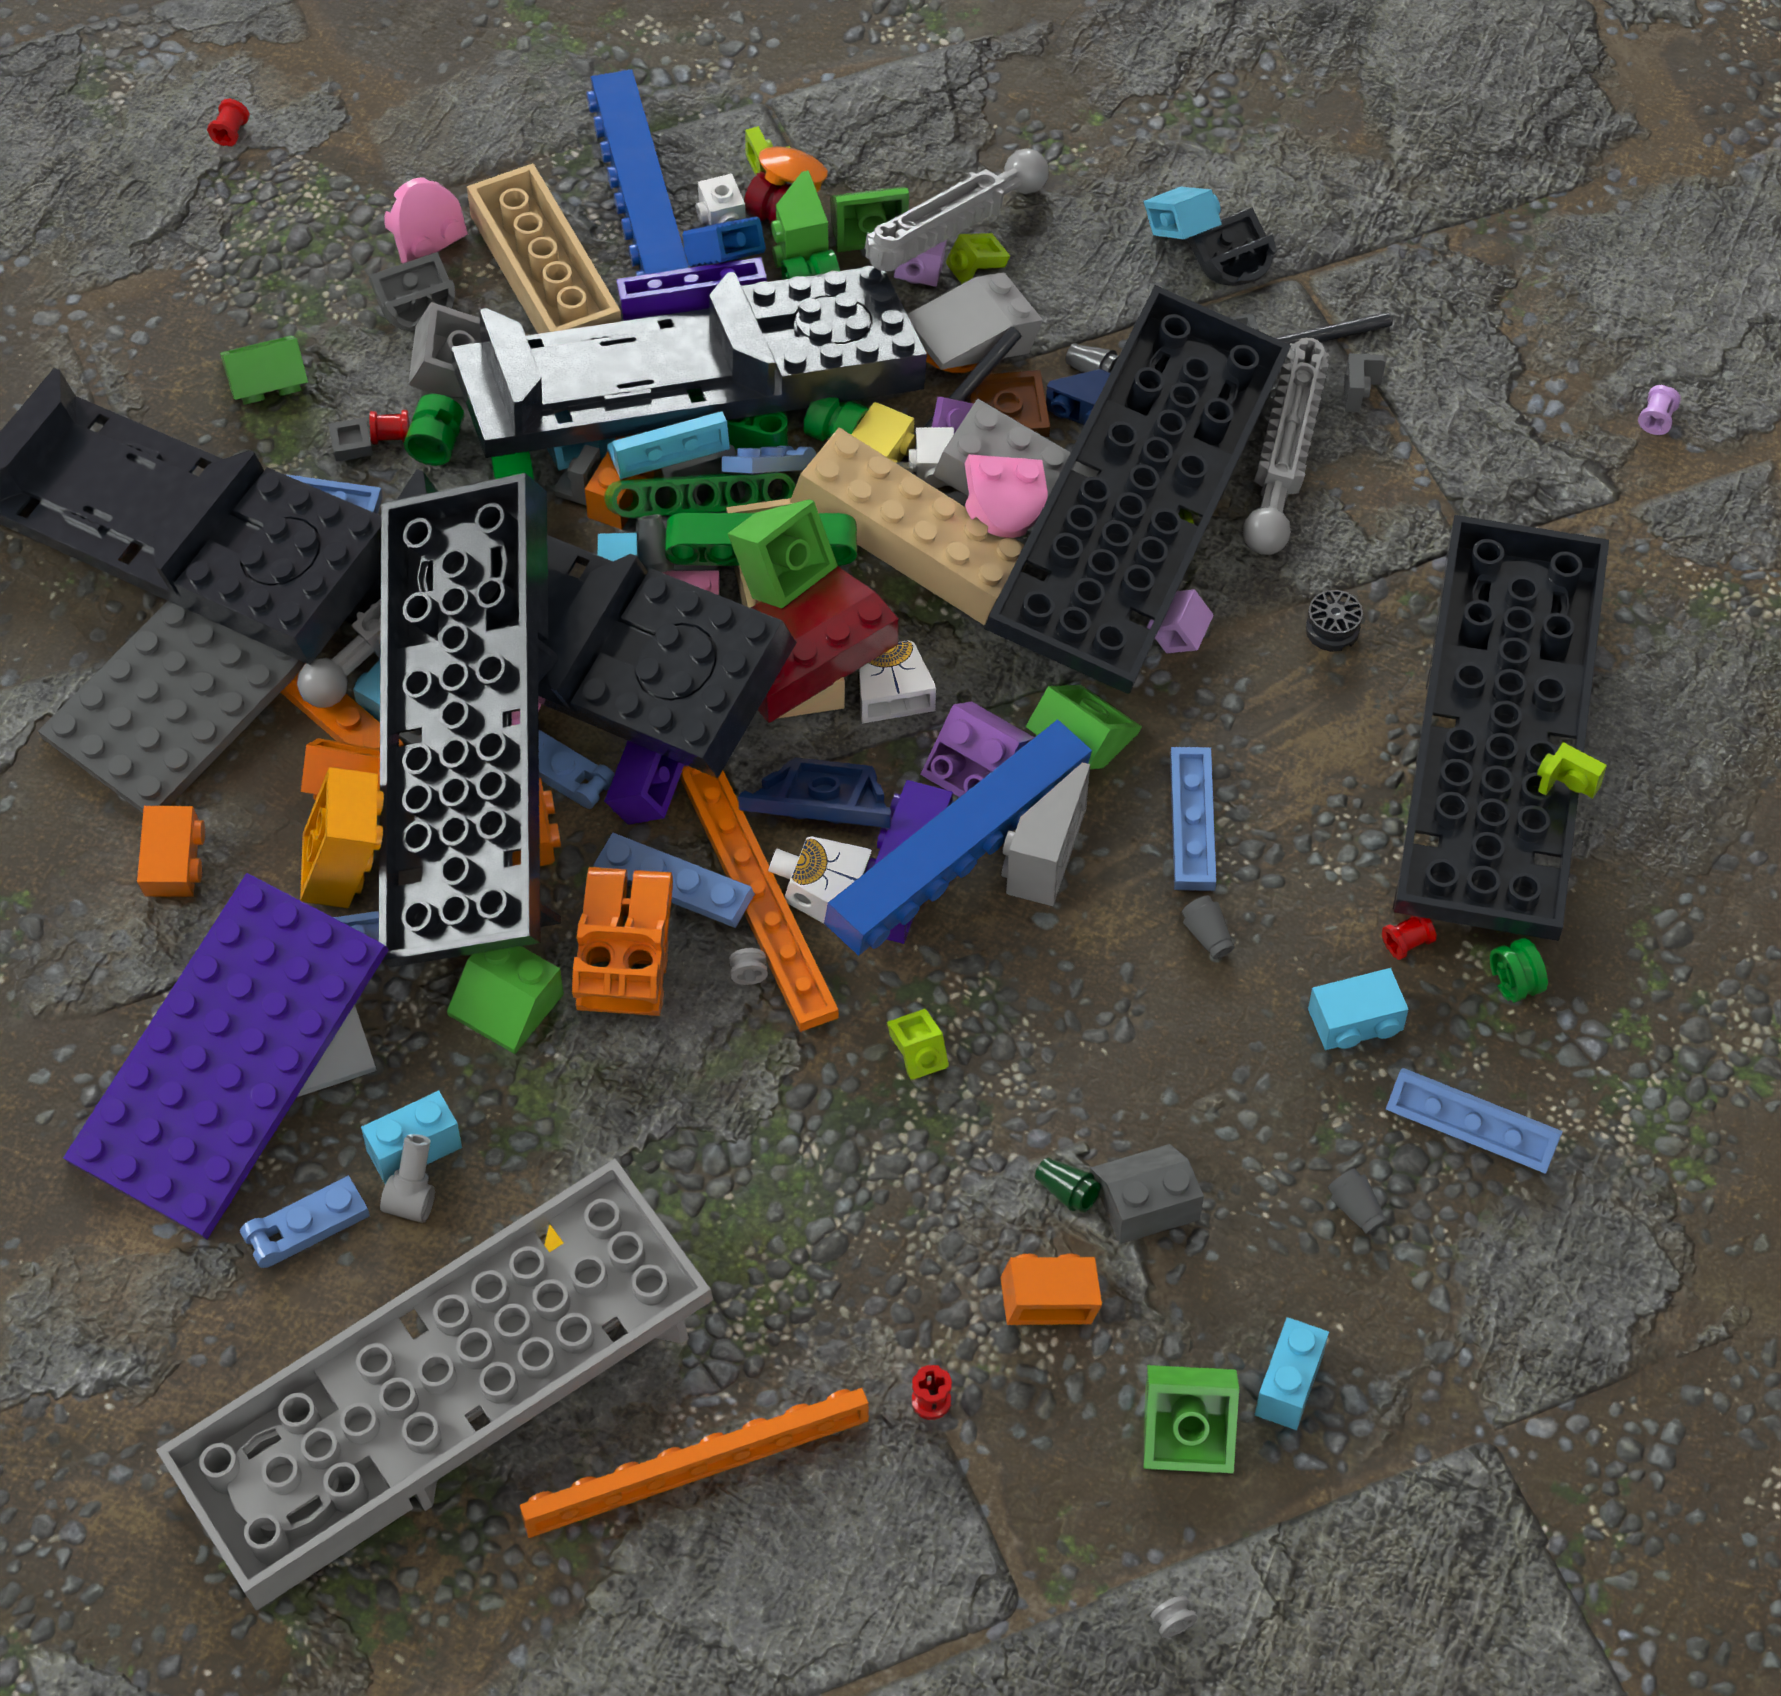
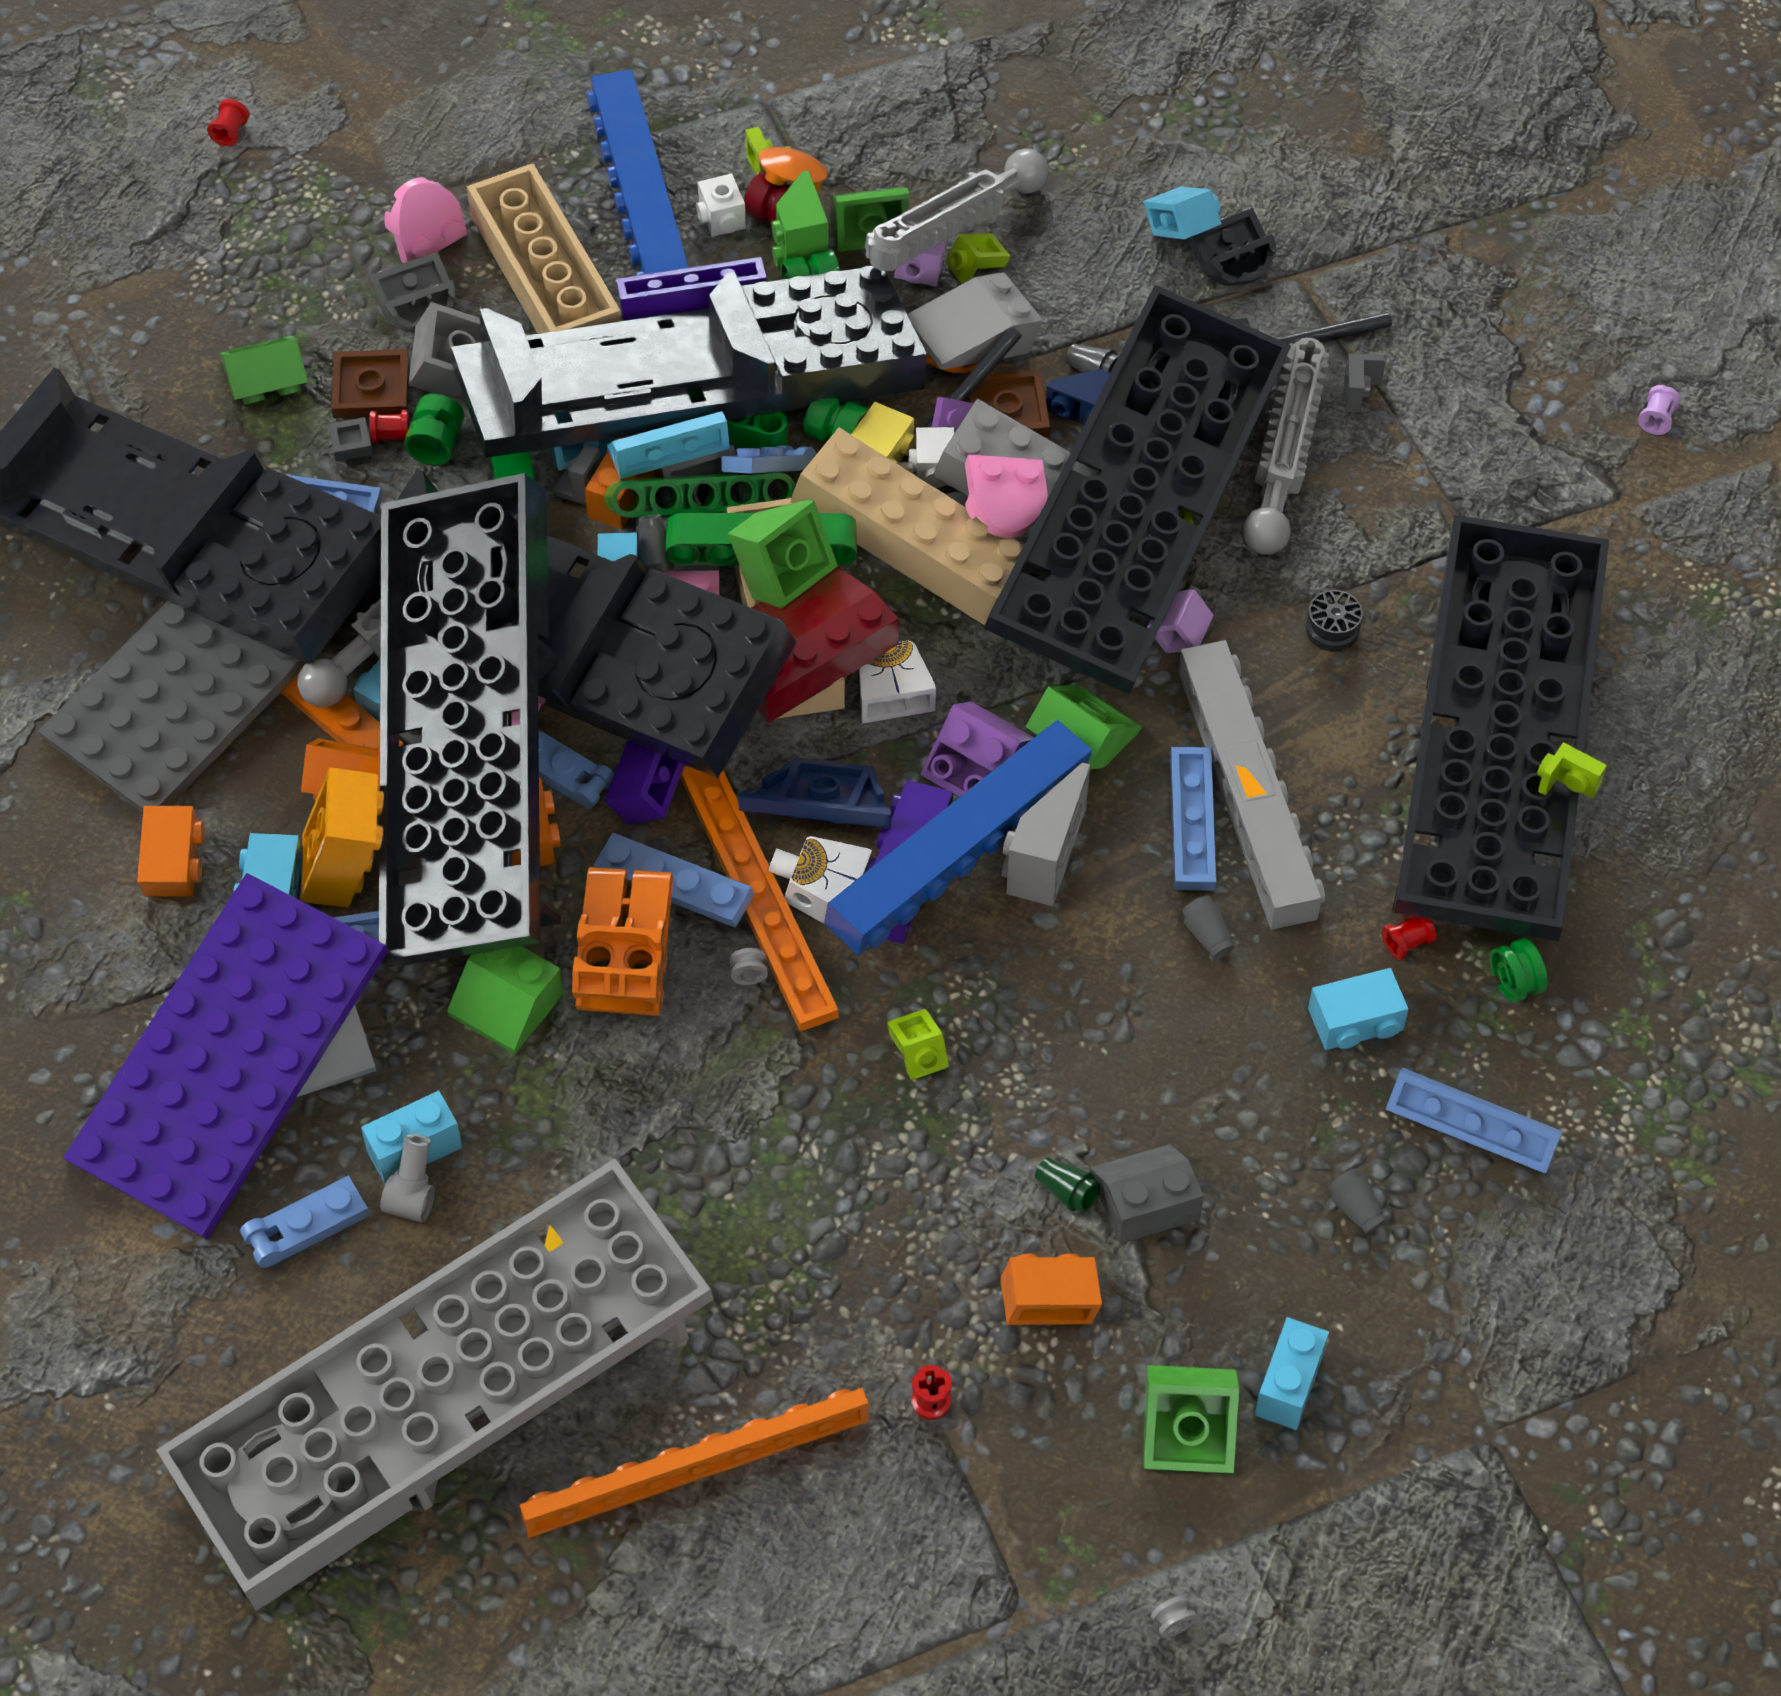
(273, 860): none -> medium azure brick
(370, 382): none -> reddish brown plate
(723, 242): blue brick -> none
(1250, 785): none -> light grey brick

